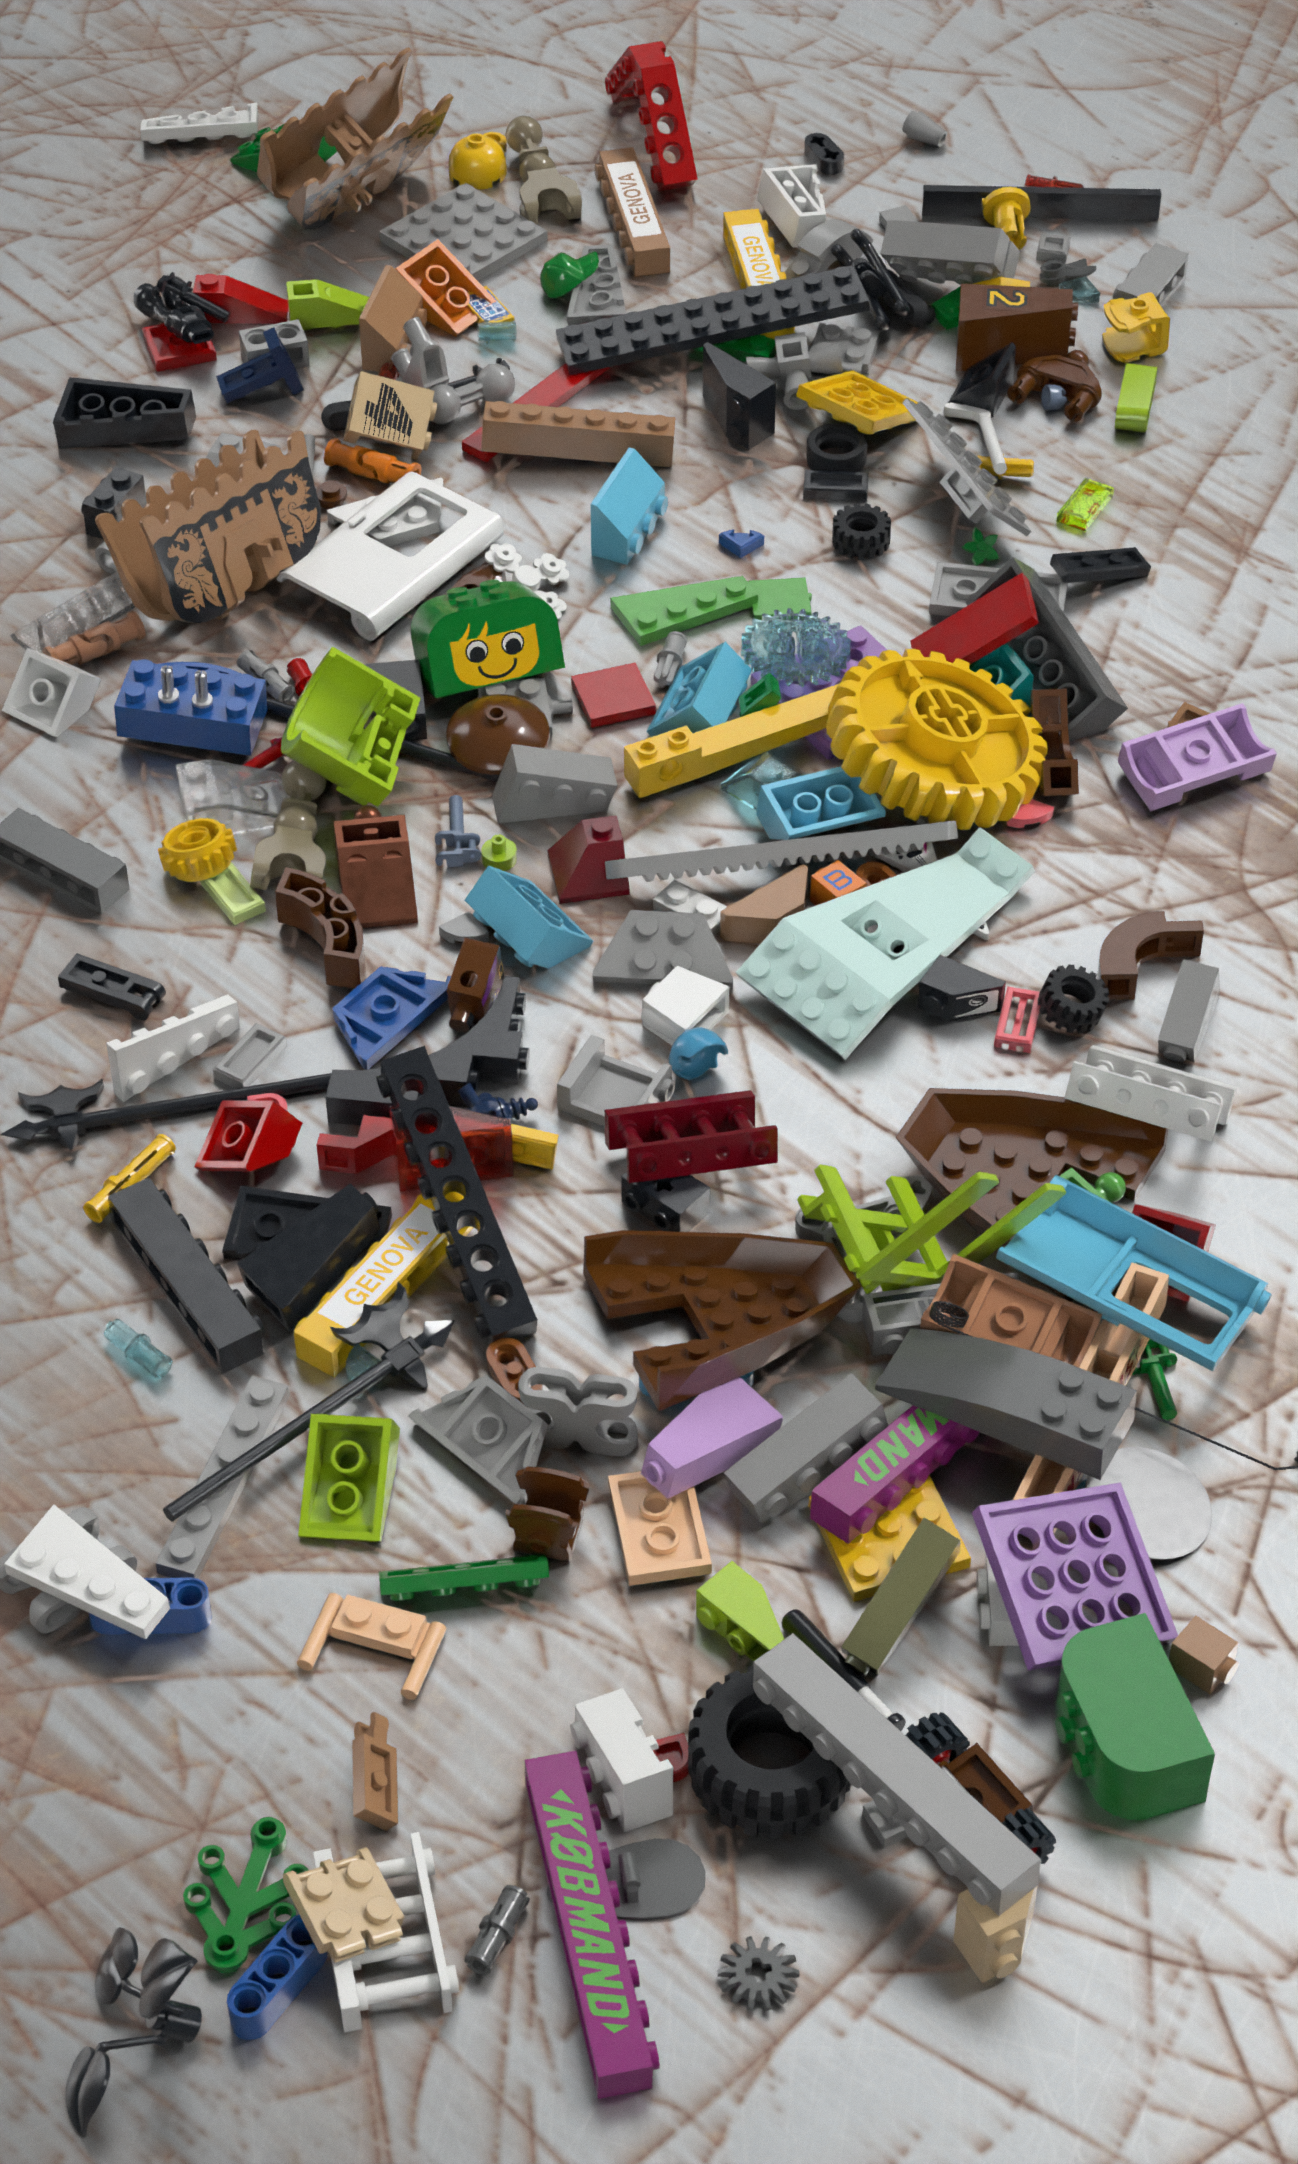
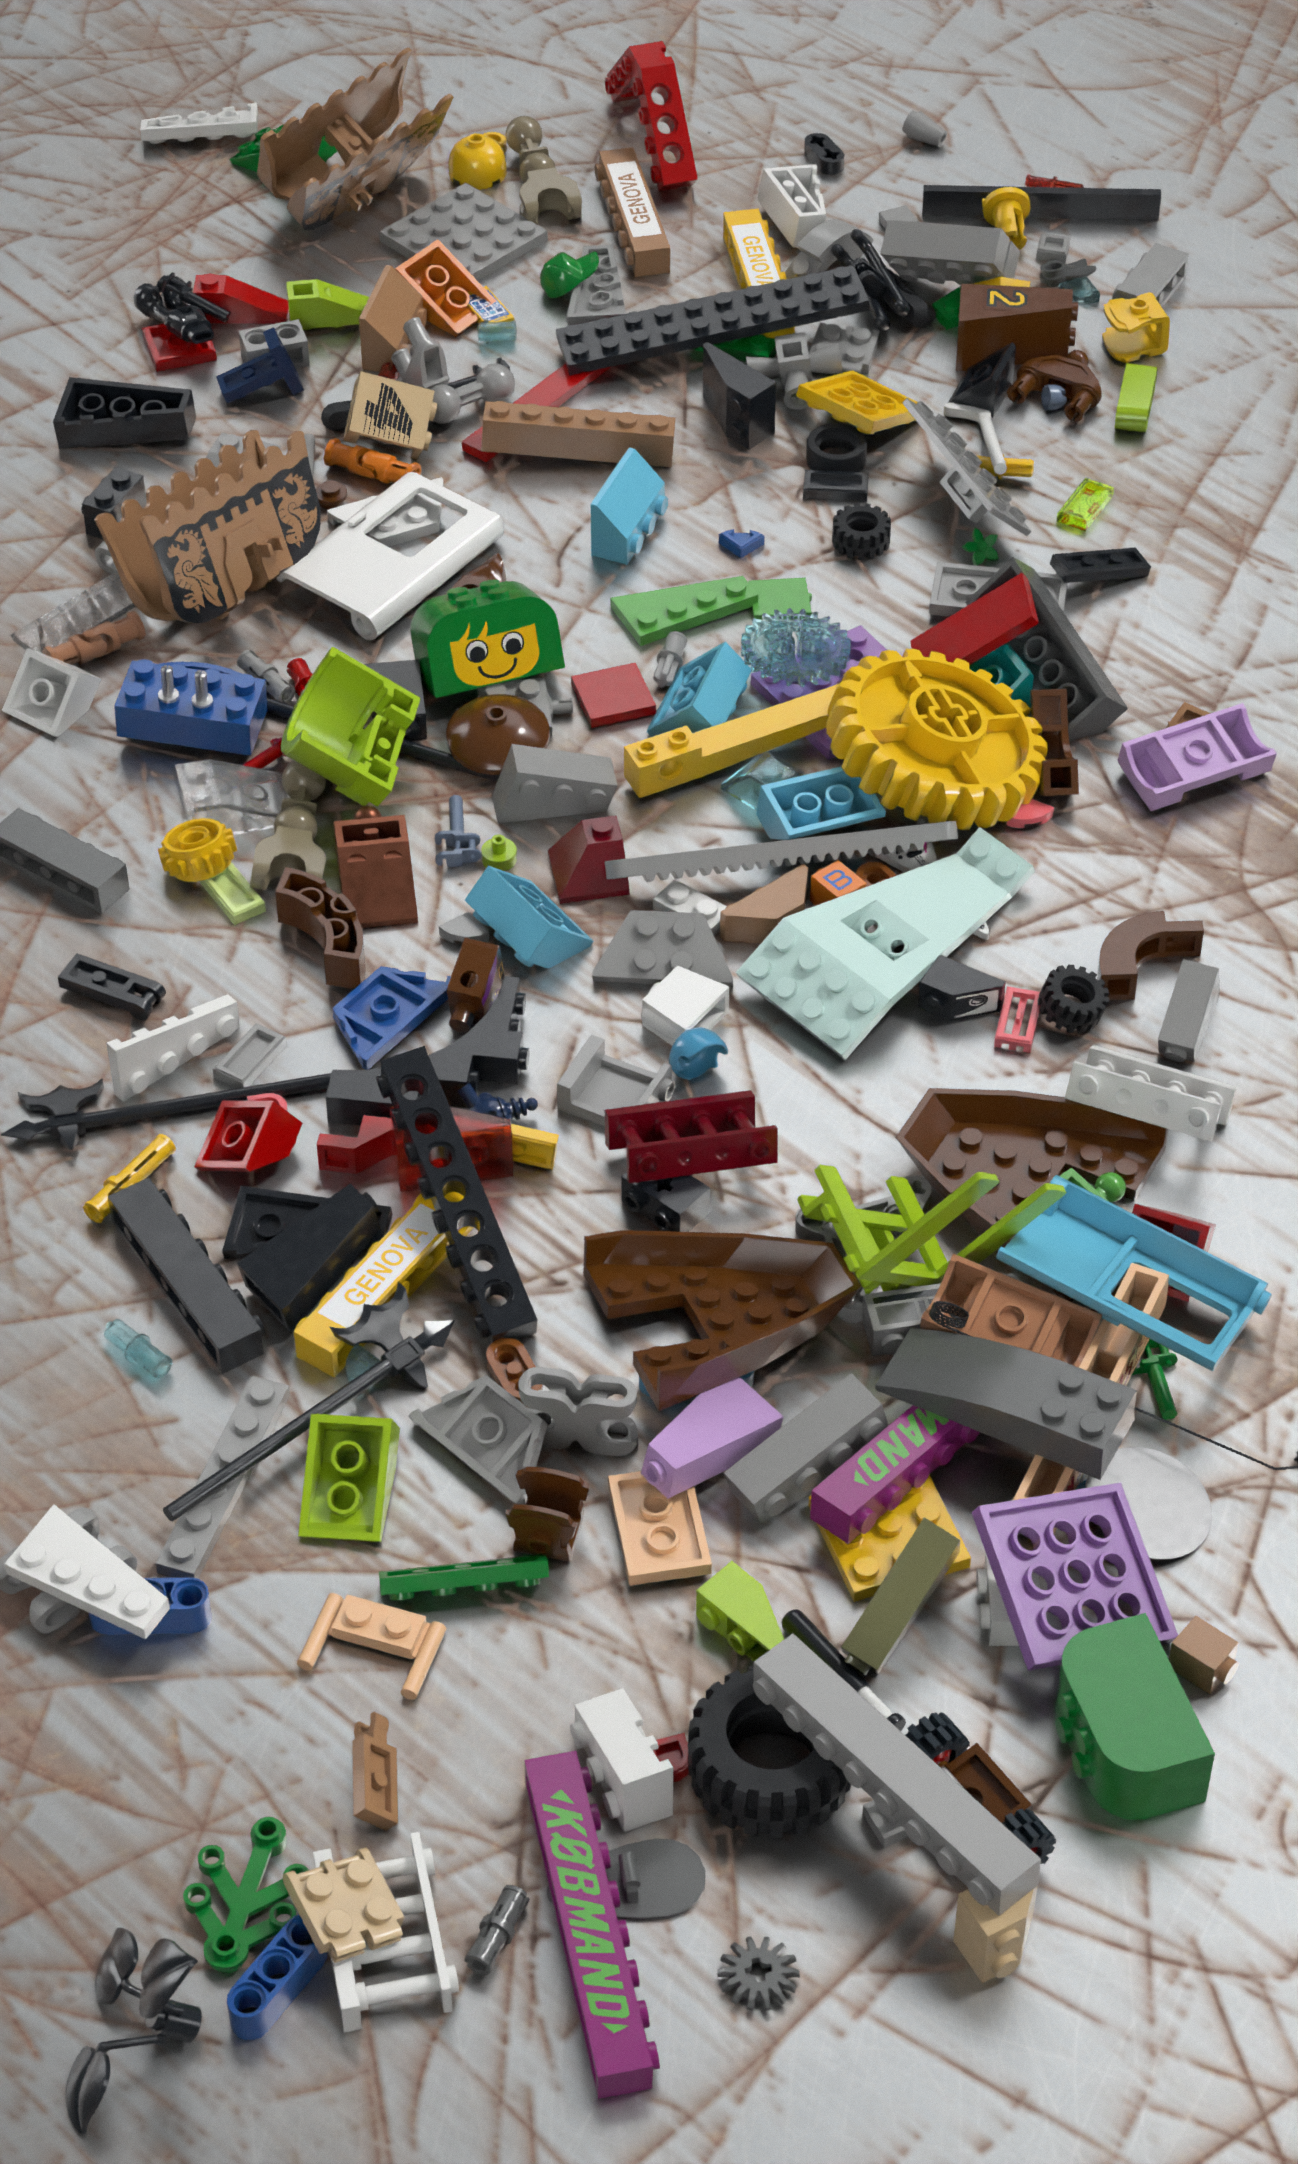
(547, 568): white plant -> none
(760, 696): green bracket -> none

